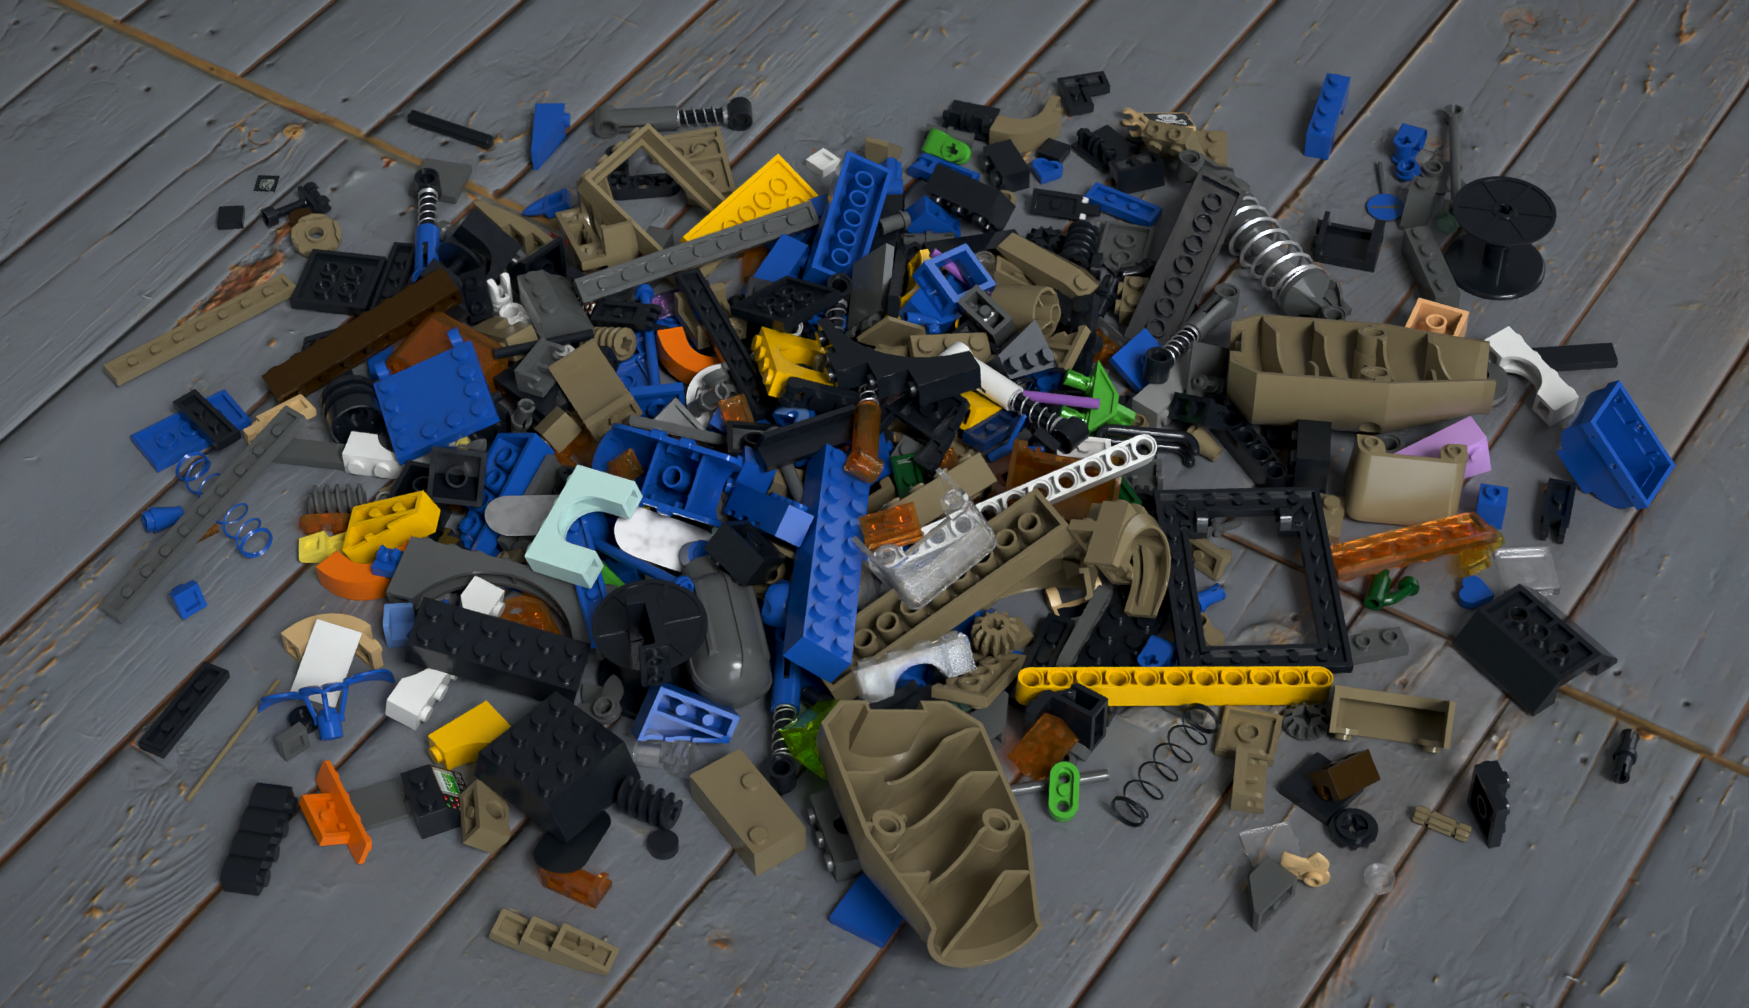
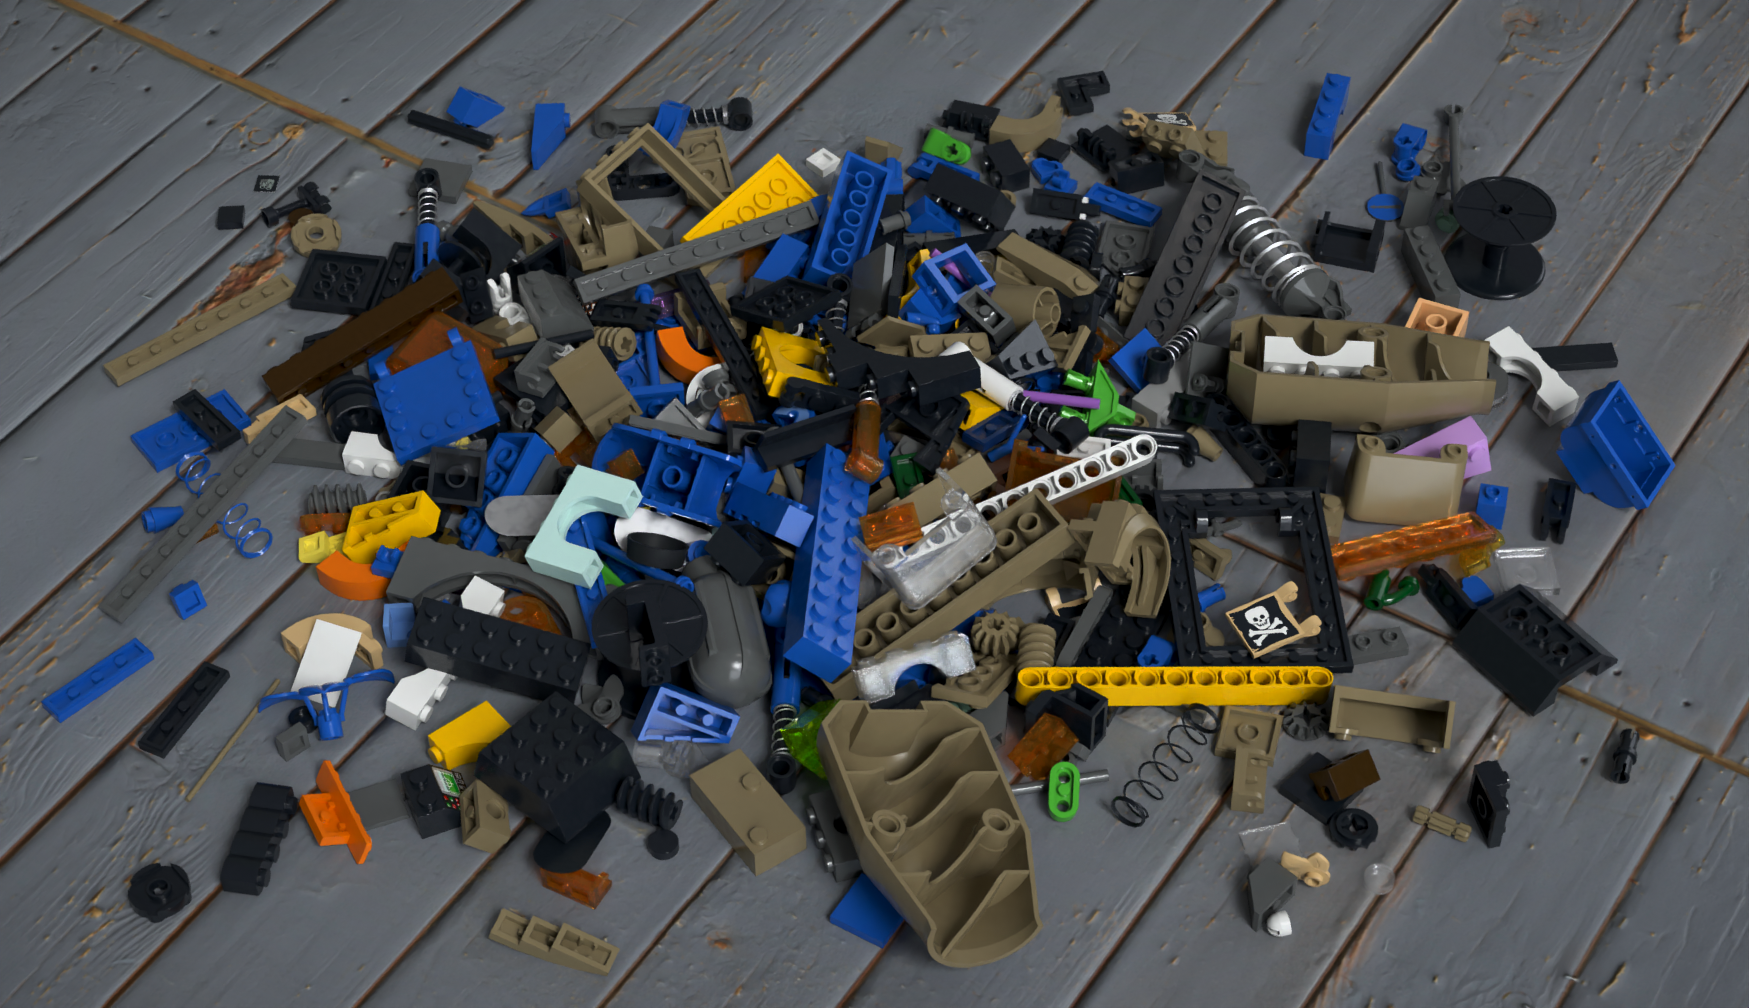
(97, 680): none -> blue tile
(163, 905): none -> black plate
(473, 108): none -> blue slope
(656, 550): none -> black tyre
(671, 121): none -> blue arch
(1036, 646): none -> dark tan piece
(1061, 182): none -> blue tile
(1268, 622): none -> flag
(1279, 924): none -> white hinge
(1284, 356): none -> white arch
(1447, 595): none -> black hinge

